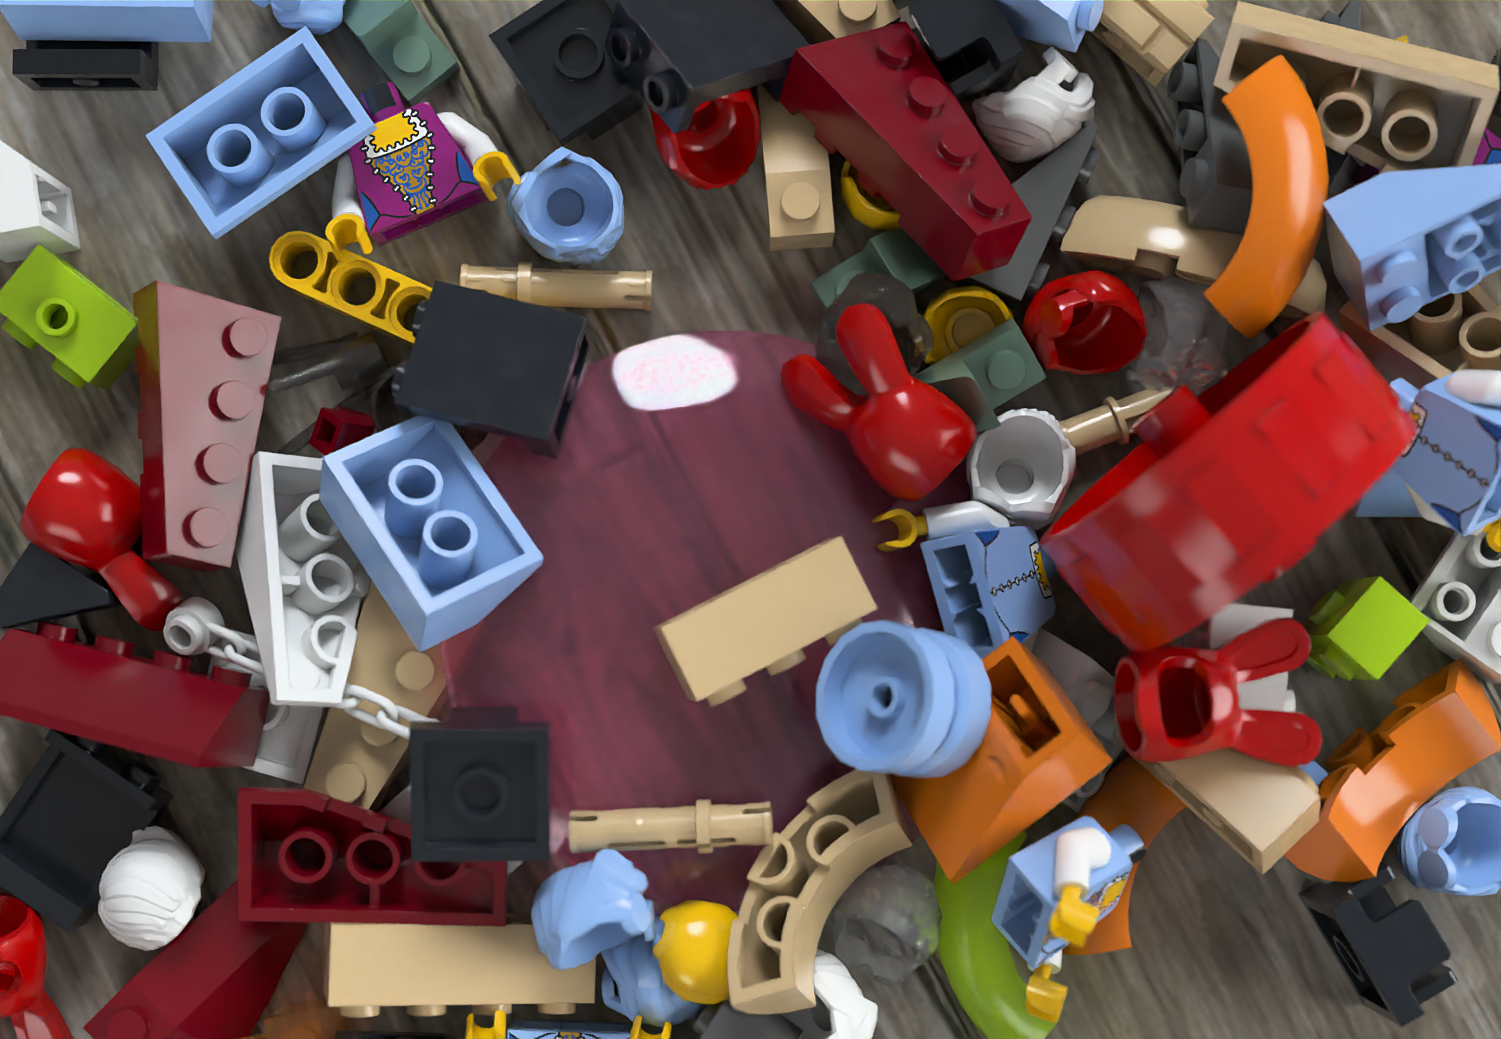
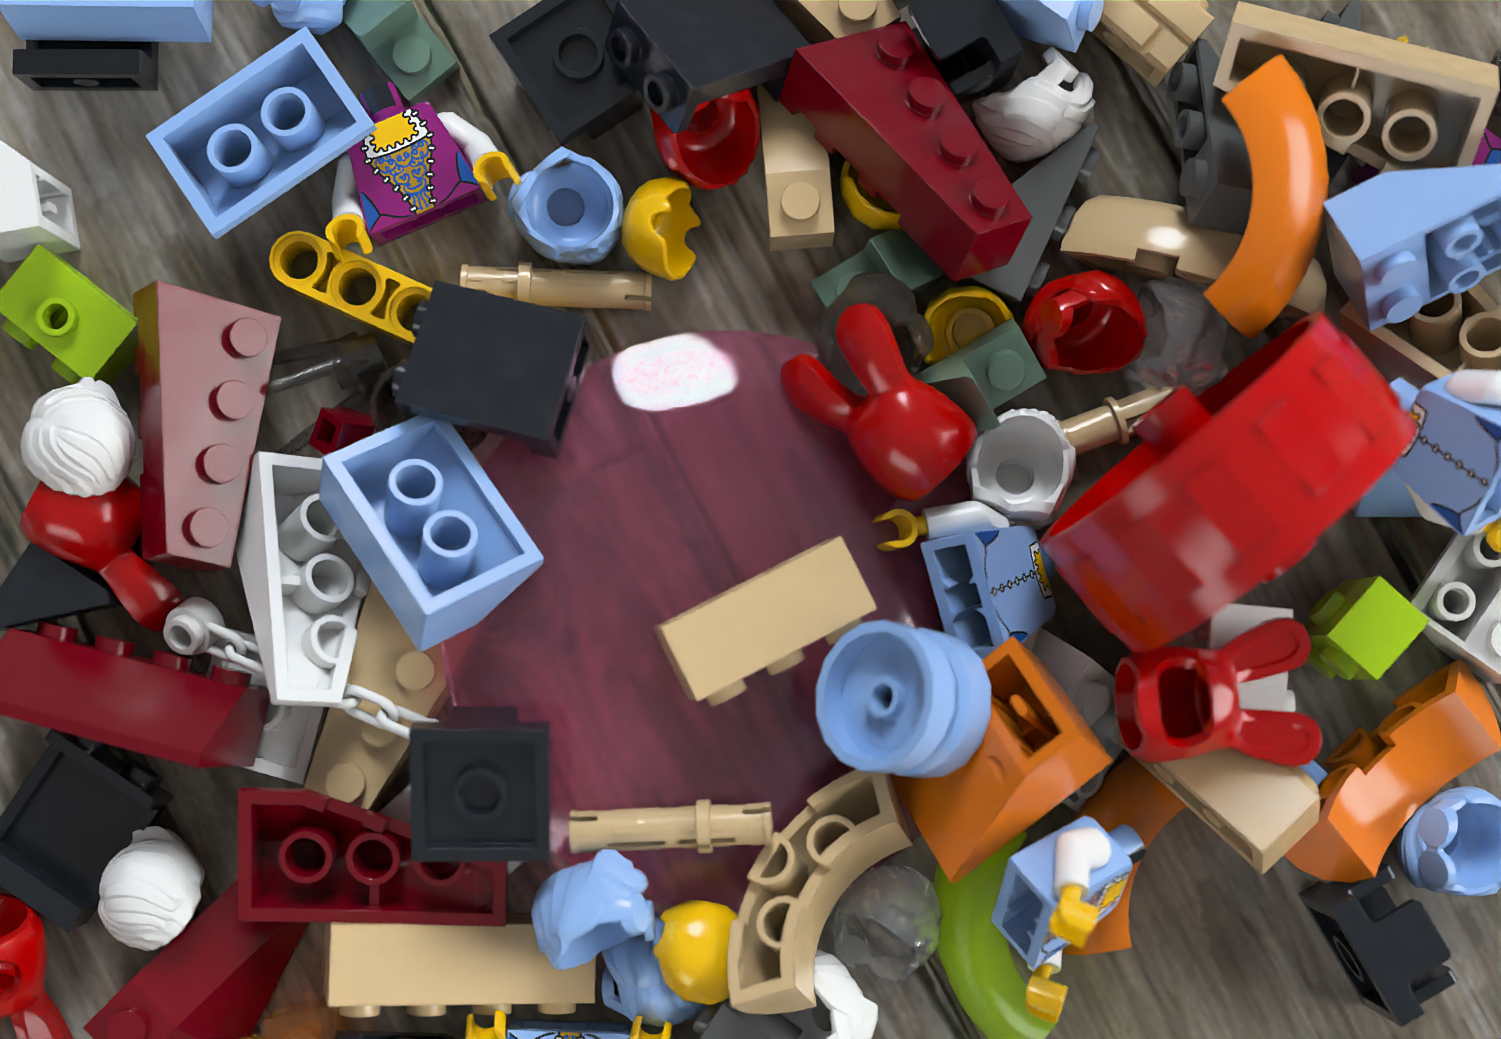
(79, 439): none -> white hair
(657, 227): none -> yellow hair

